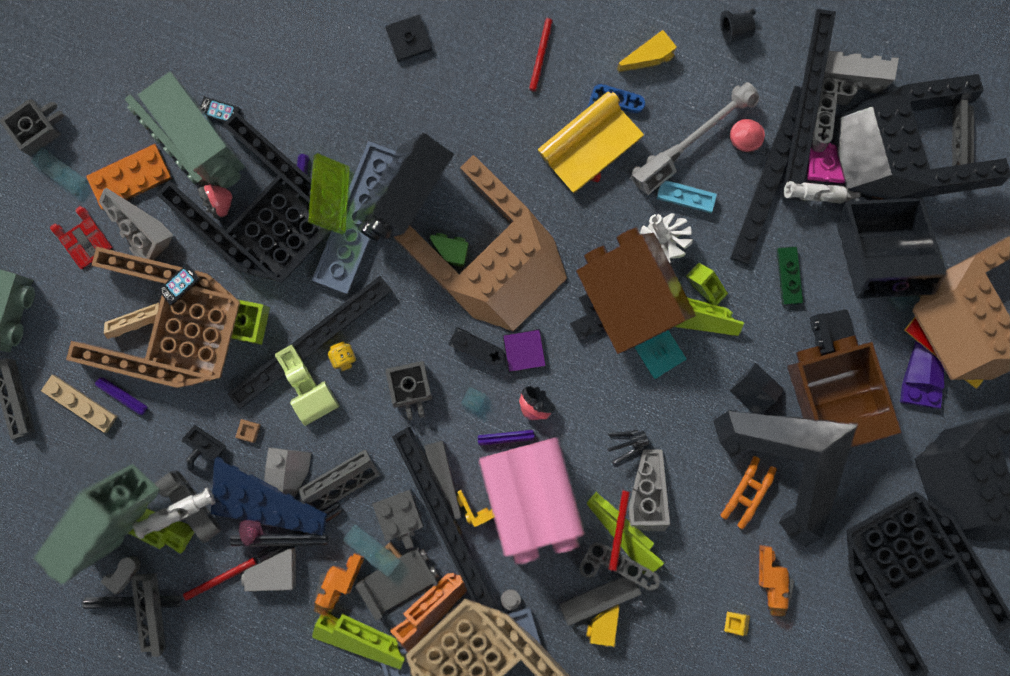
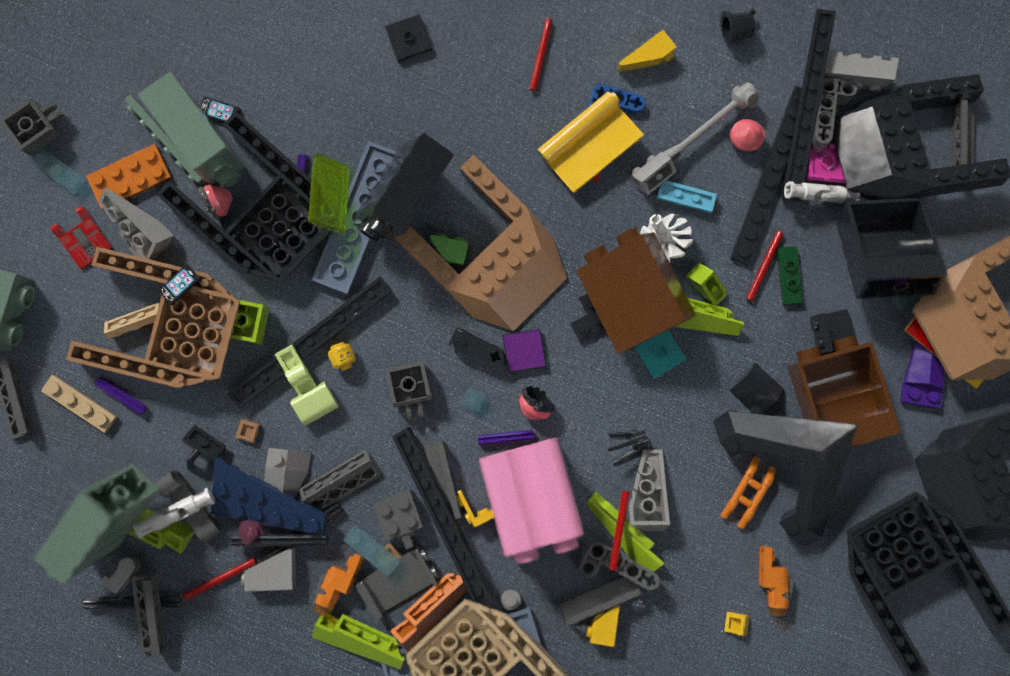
(764, 266): none -> red bar

